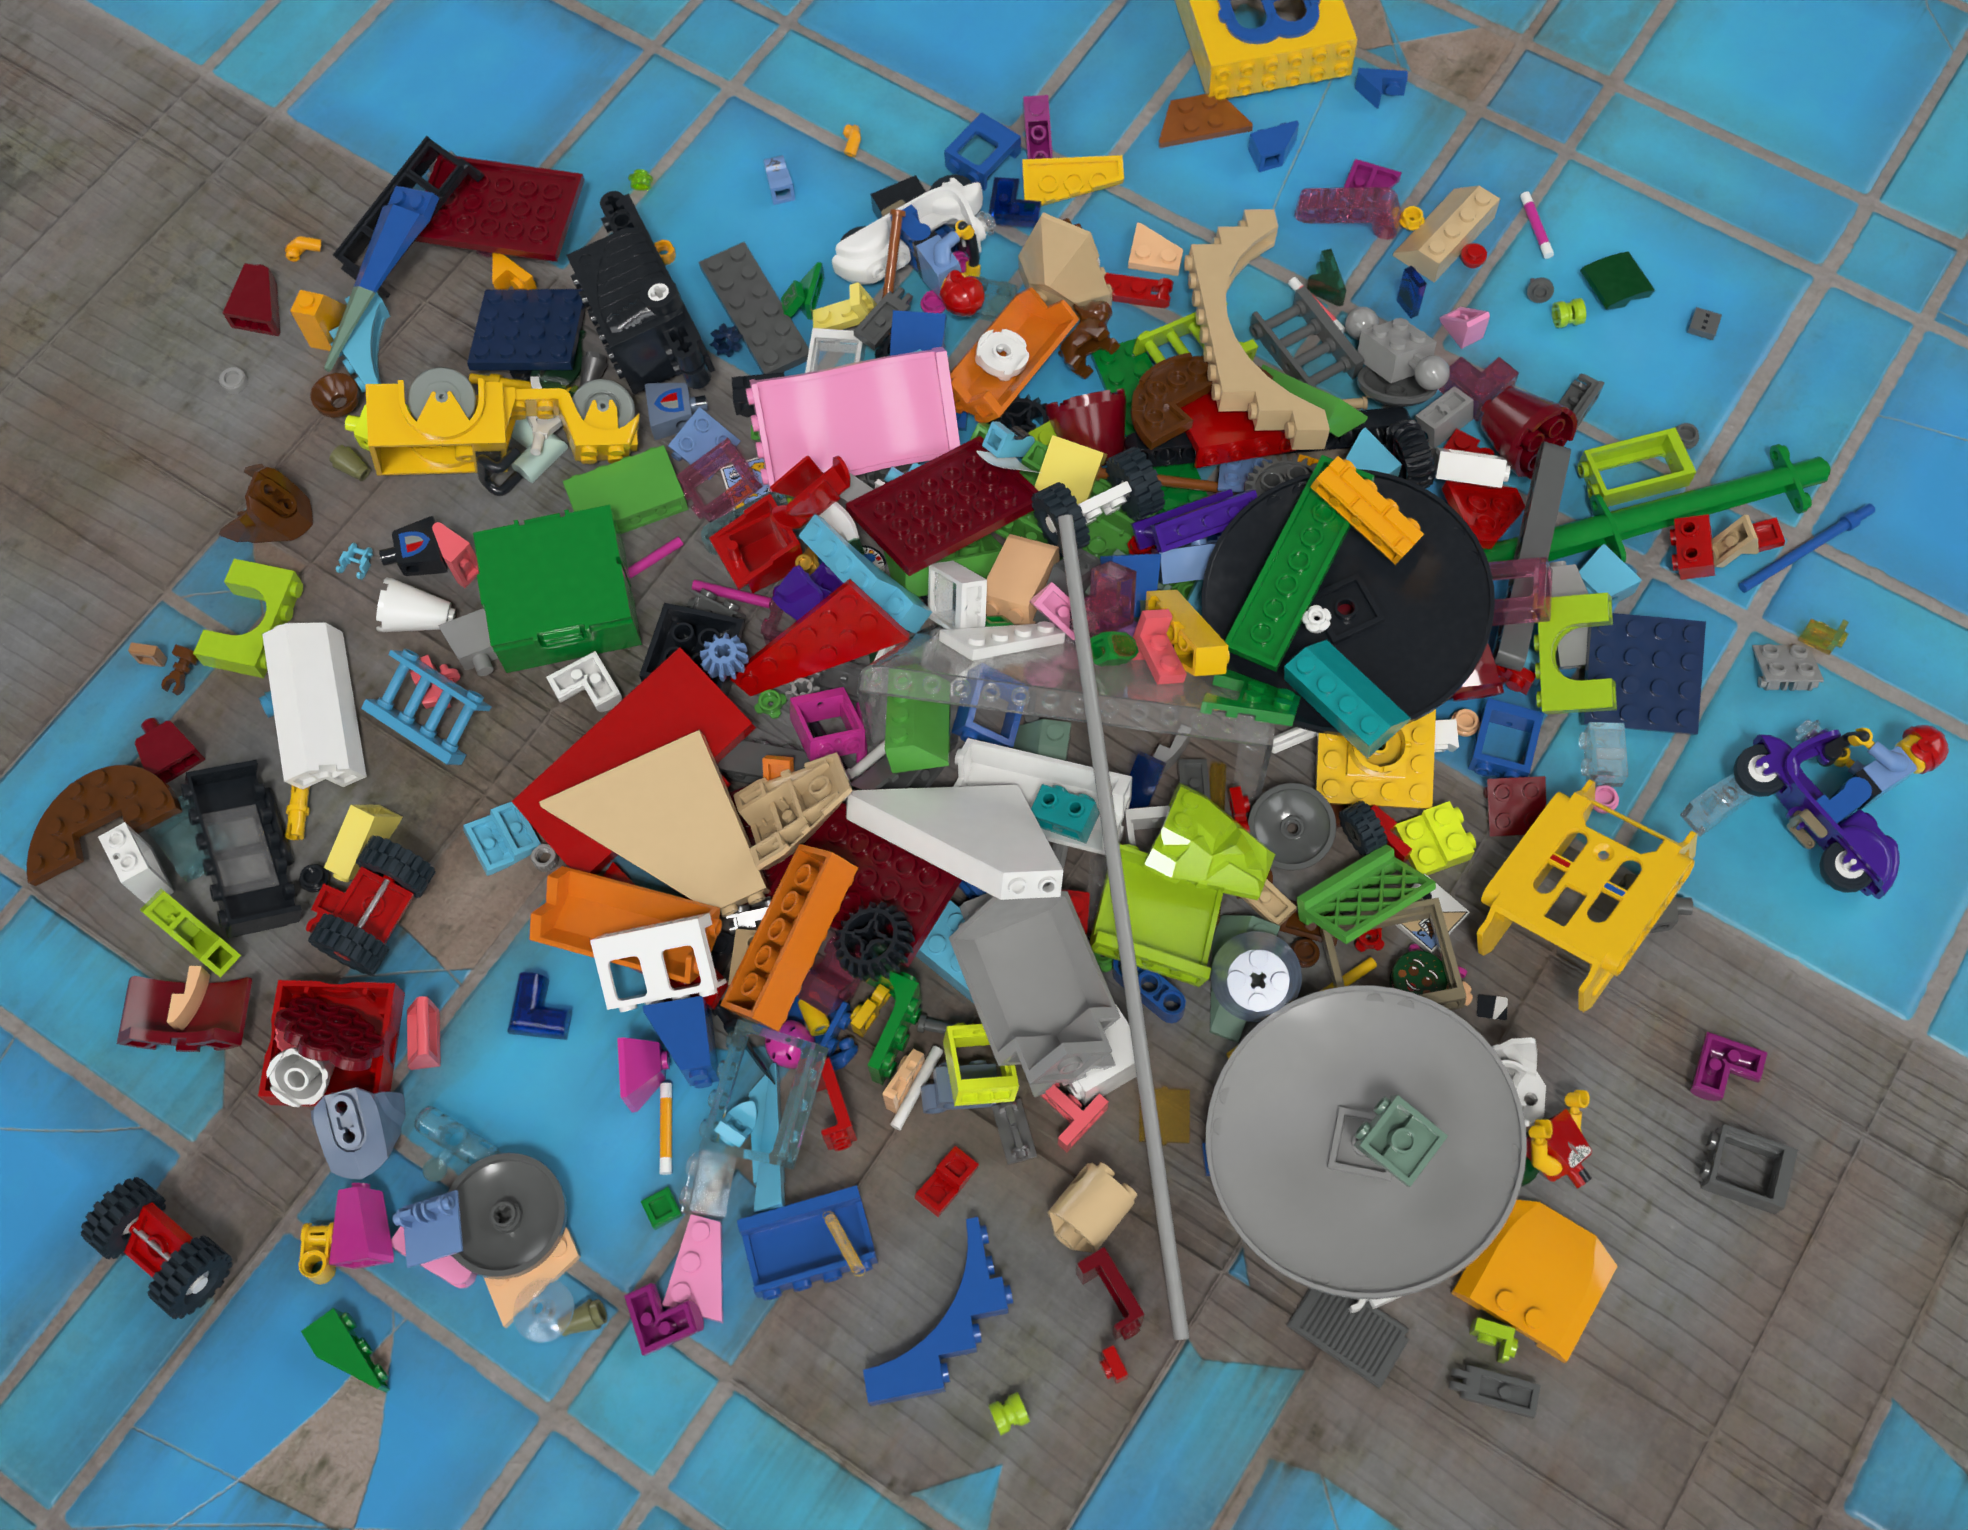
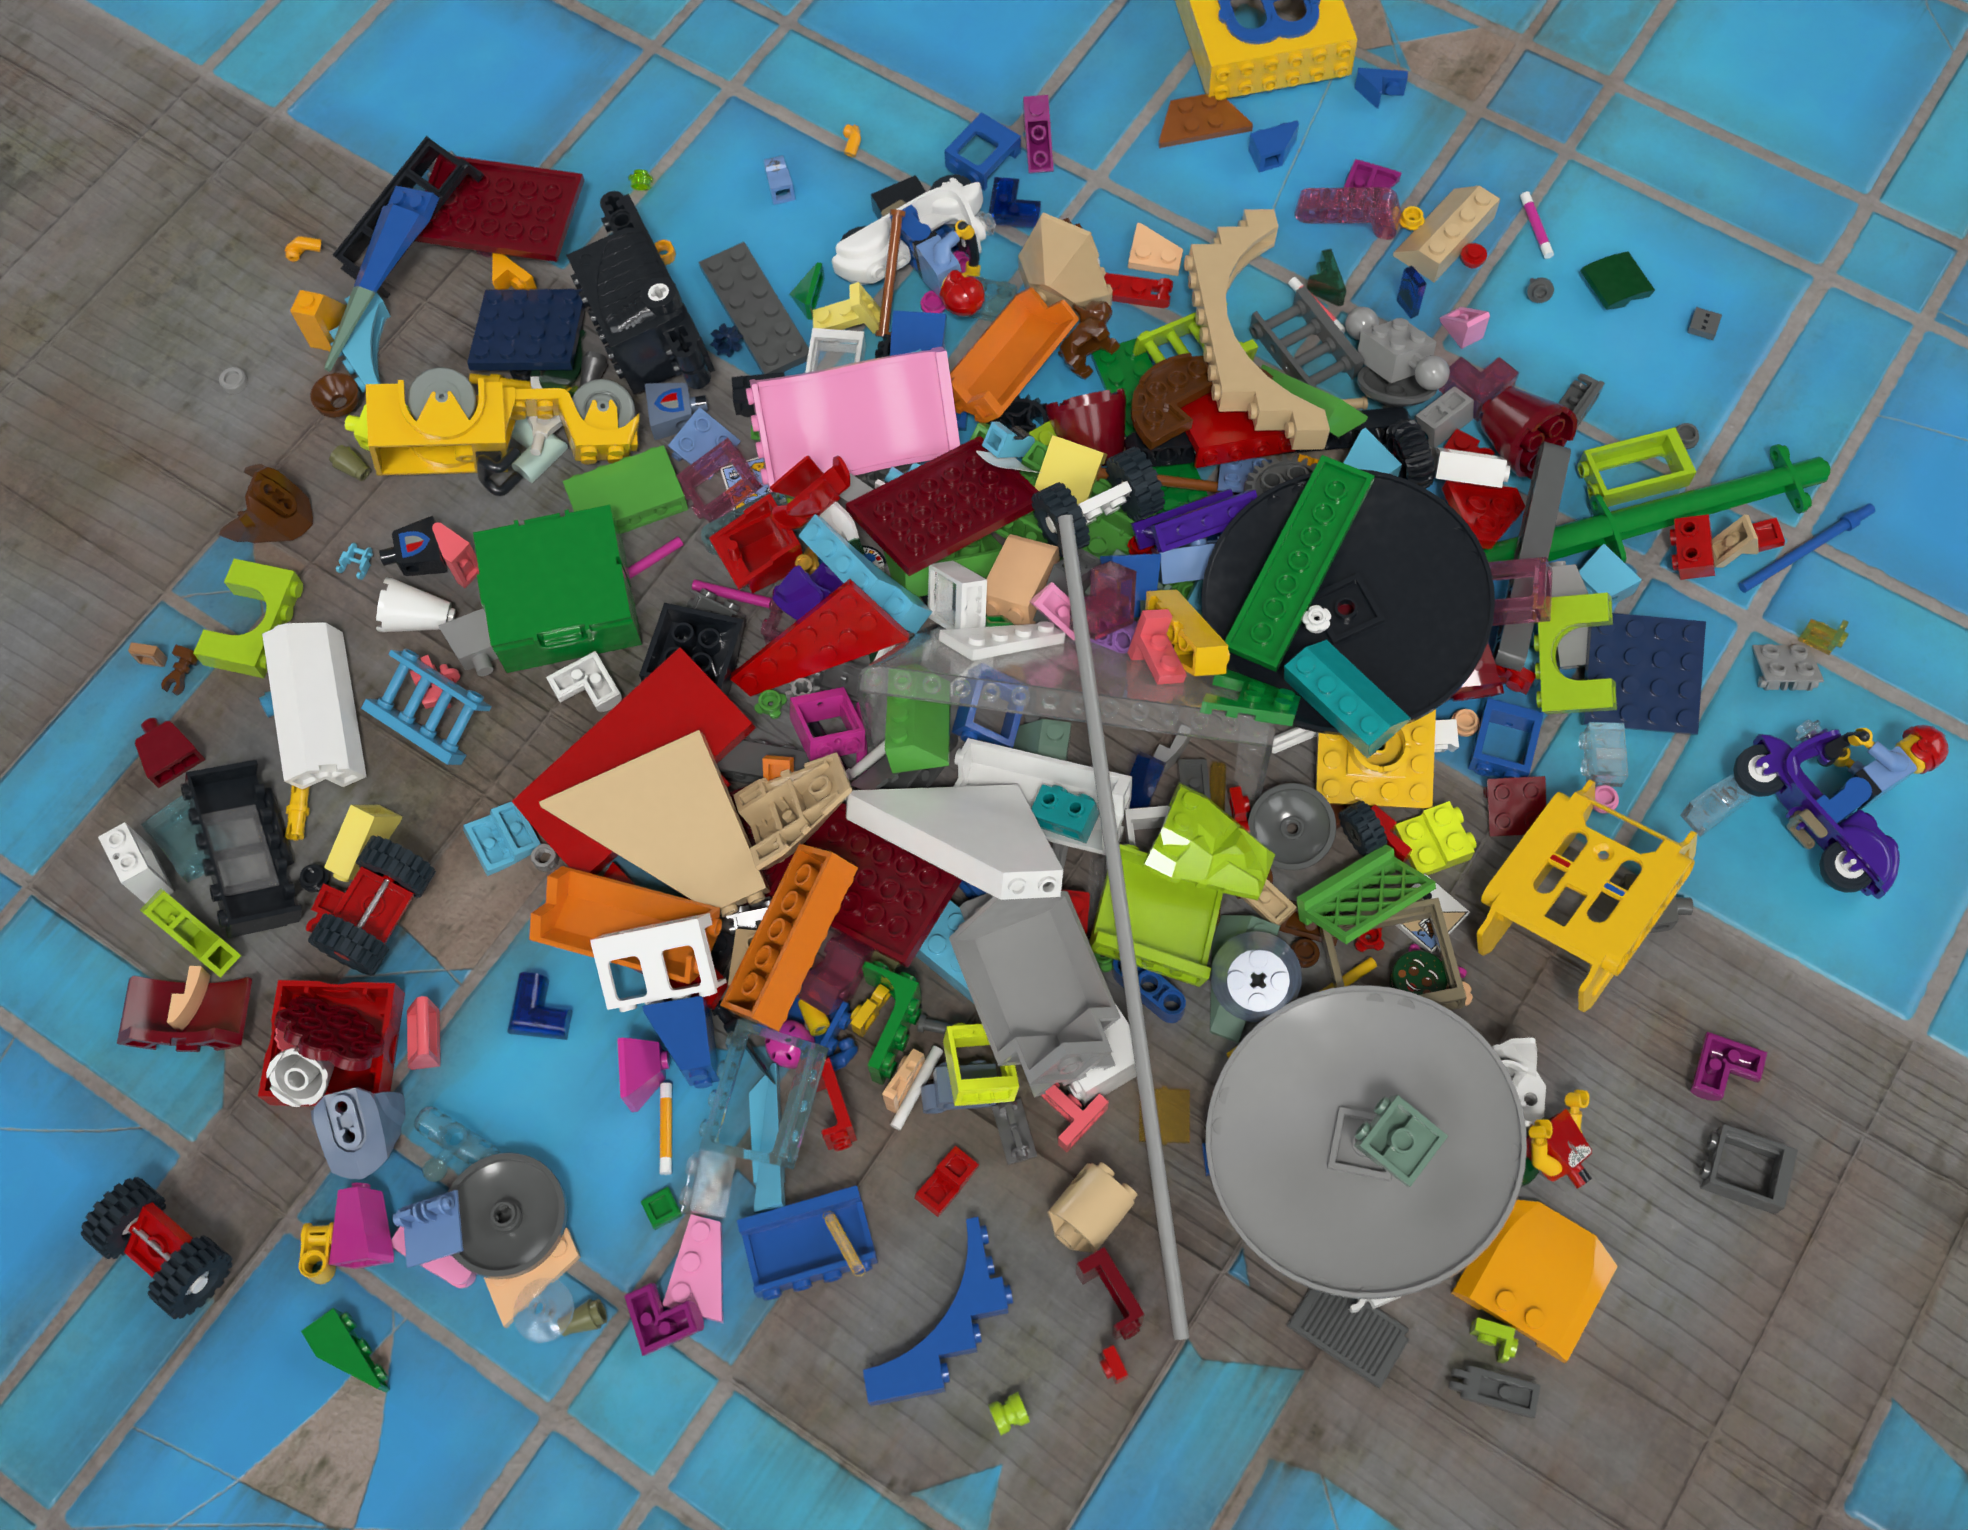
(91, 803): reddish brown plate -> none
(254, 301): dark red slope -> none
(724, 657): medium blue gear -> none
(737, 1124): medium azure plate -> none
(793, 298): green tile -> none
(877, 950): black gear -> none
(879, 321): dark grey hinge -> none
(1002, 366): white plate -> none
(1065, 178): yellow wing -> none
(1113, 648): green rock -> none
(1367, 509): light orange brick -> none
(1492, 1007): black sticker -> none
(1568, 313): lime wheel -> none

